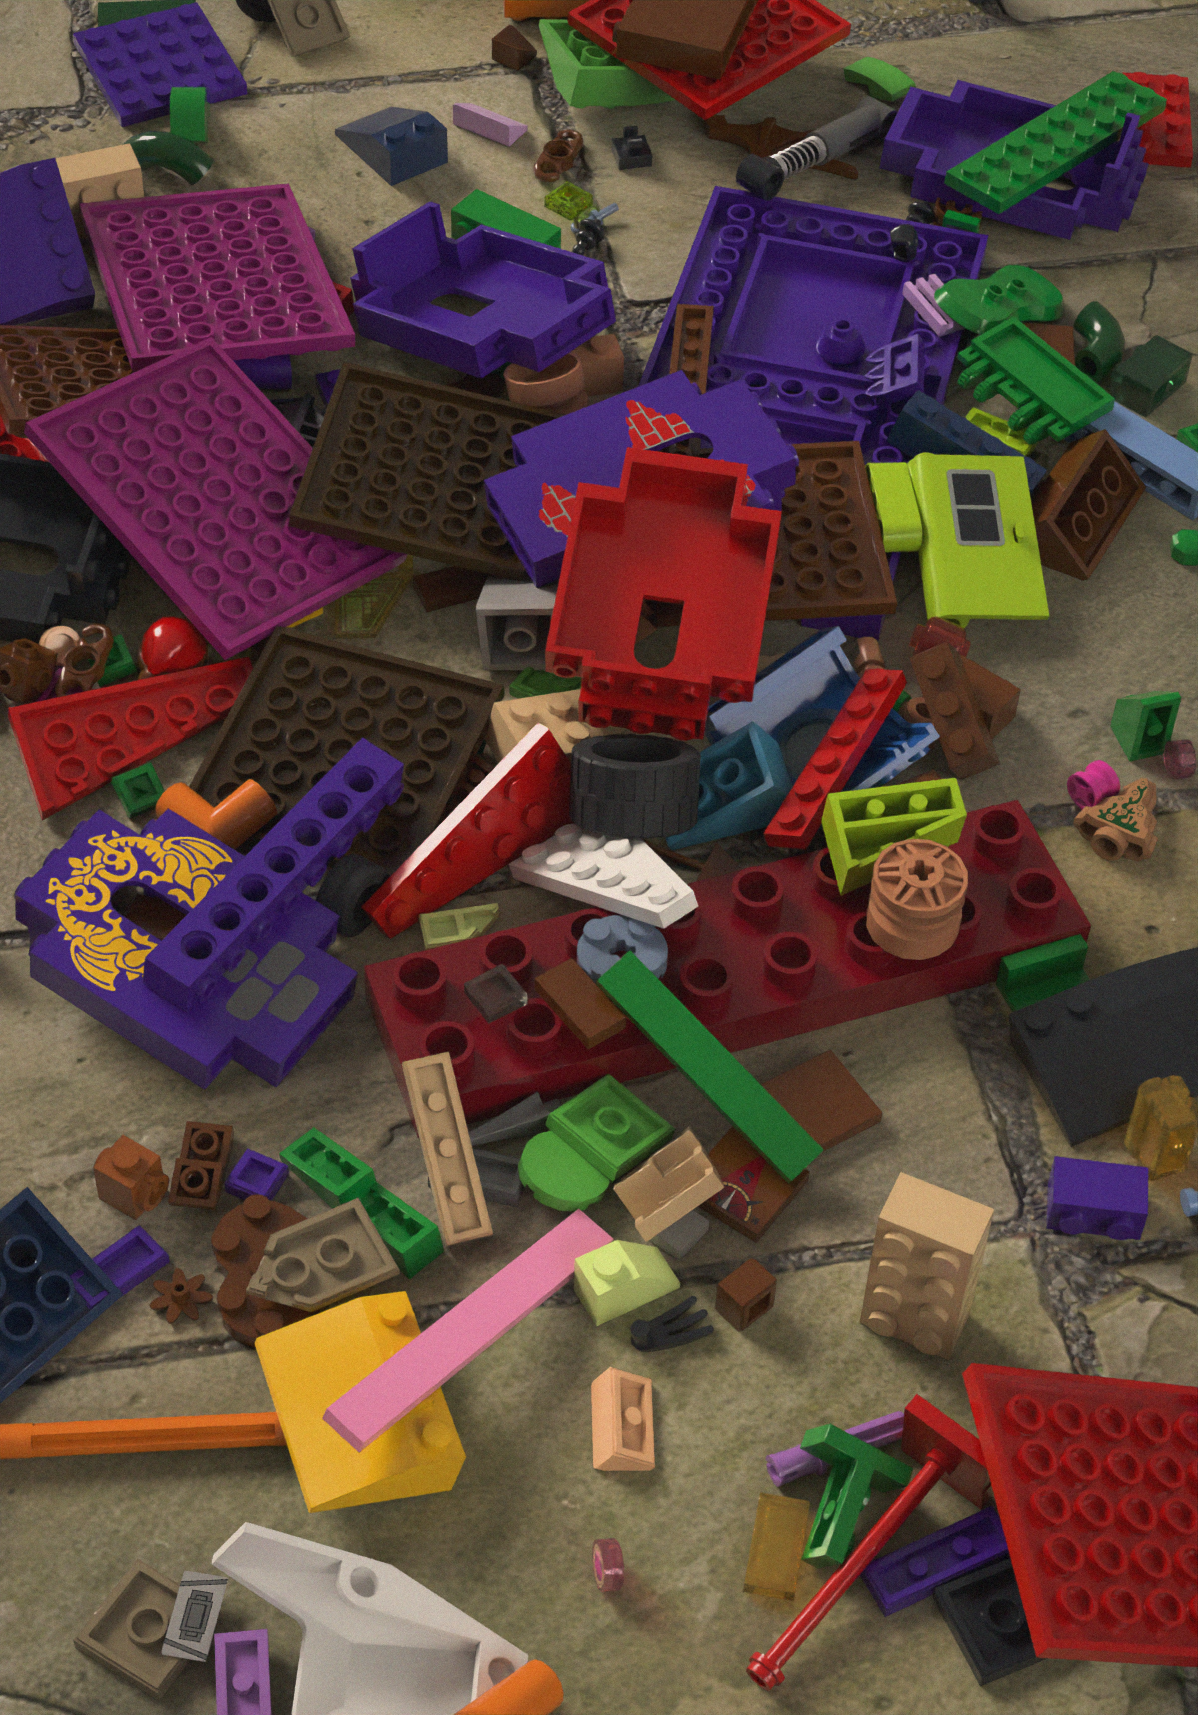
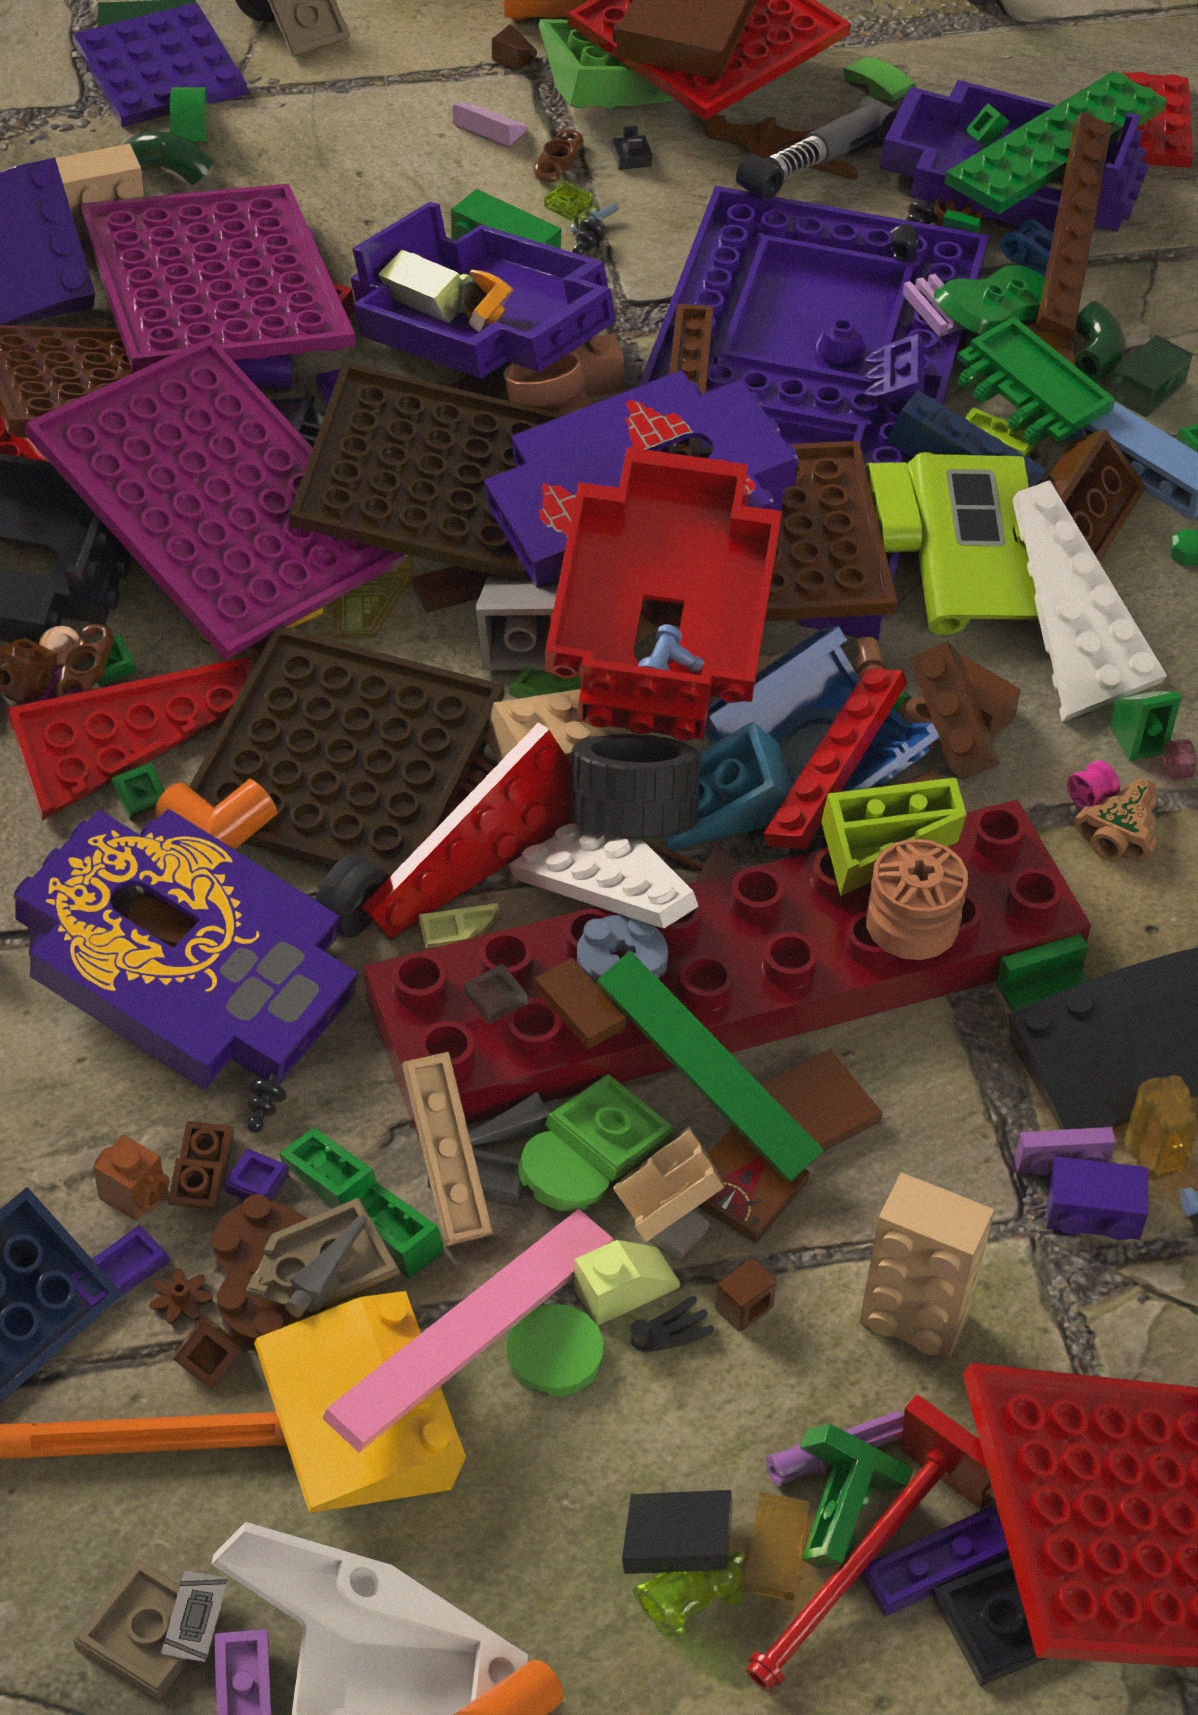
(170, 647): red piece -> none
(207, 1351): none -> reddish brown slope
(262, 1105): none -> black hair
(315, 1279): none -> dark grey piece
(326, 822): dark purple brick -> none
(397, 142): dark blue slope -> none
(424, 285): none -> yellowish green brick
(470, 299): none -> black piece
(491, 307): none -> light orange plate
(555, 1350): none -> bright green tile
(608, 1564): clear pink tile -> none
(622, 1422): light nougat slope -> none
(668, 647): none -> medium blue piece
(676, 1595): none -> clear neon green animal
(678, 1532): none -> black tile
(937, 632): clear red head -> none
(987, 126): none -> green plate
(1034, 245): none -> blue piece
(1038, 1148): none -> medium lavender plate
(1074, 225): none -> reddish brown plate
(1082, 619): none -> white wing

